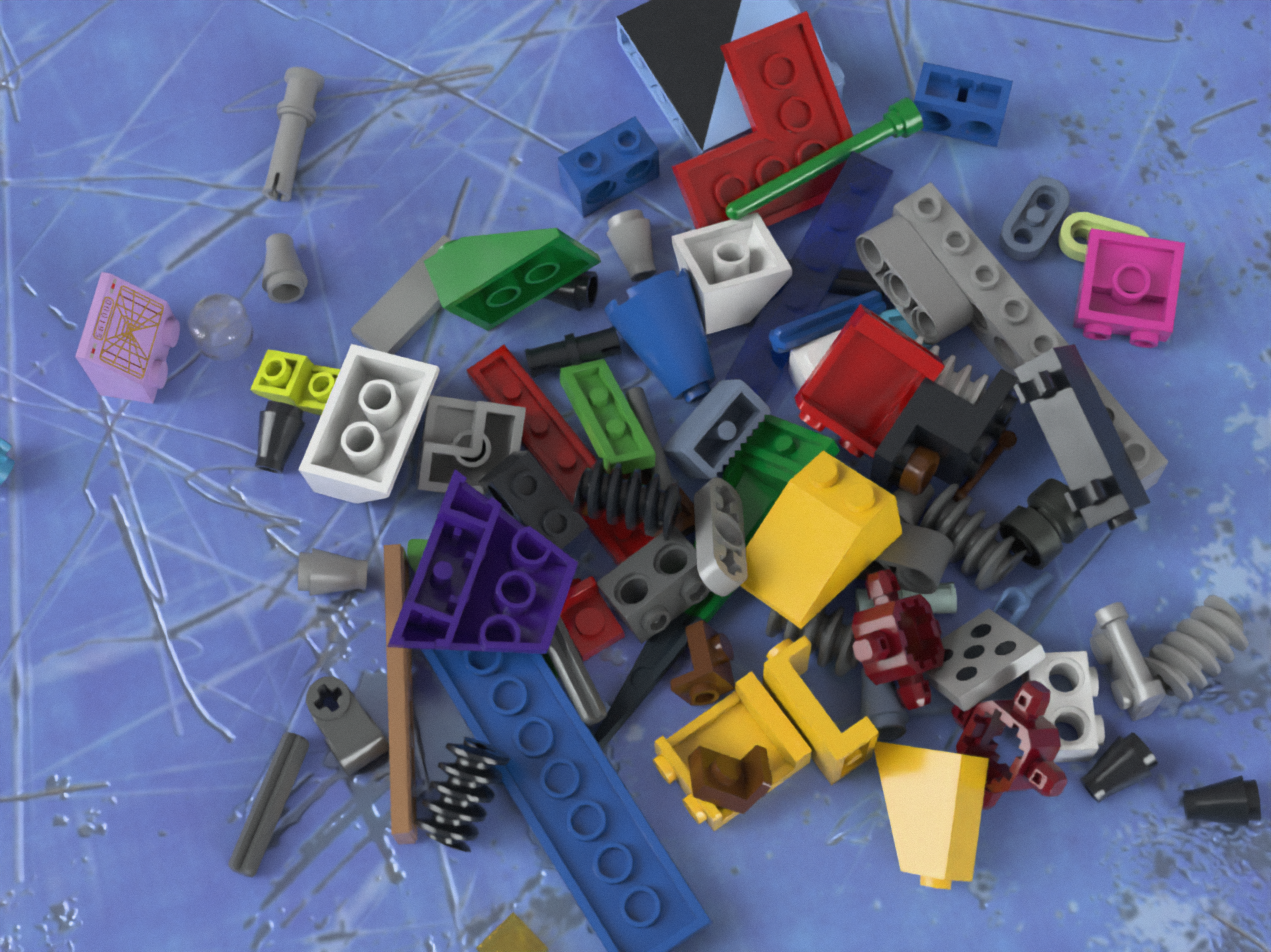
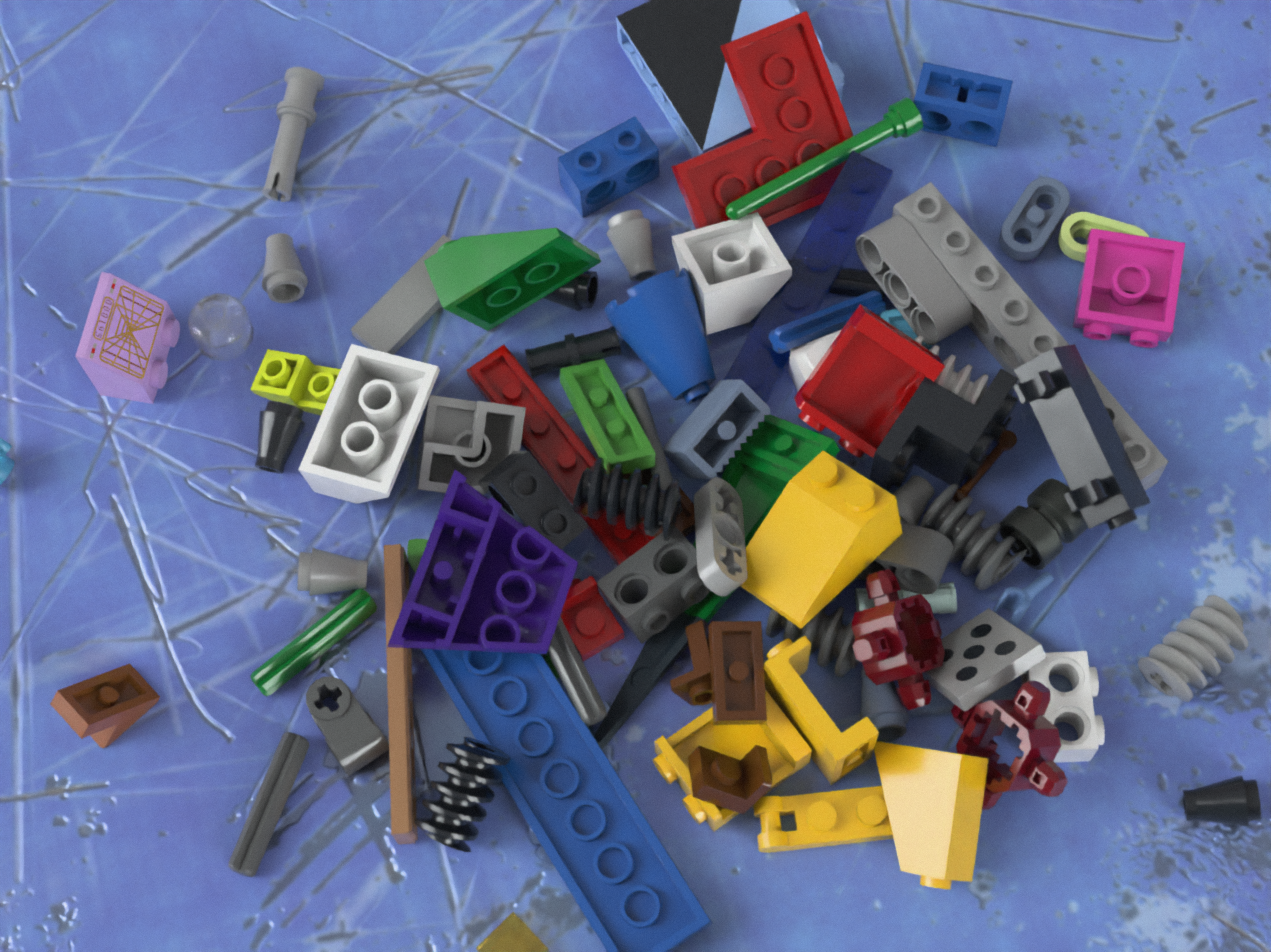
(105, 704): none -> dark orange slope
(313, 642): none -> green axle
(737, 673): none -> reddish brown plate
(823, 819): none -> yellow plate
(919, 470): reddish brown tile -> none
(1116, 647): light grey plate -> none
(1120, 767): black cone -> none

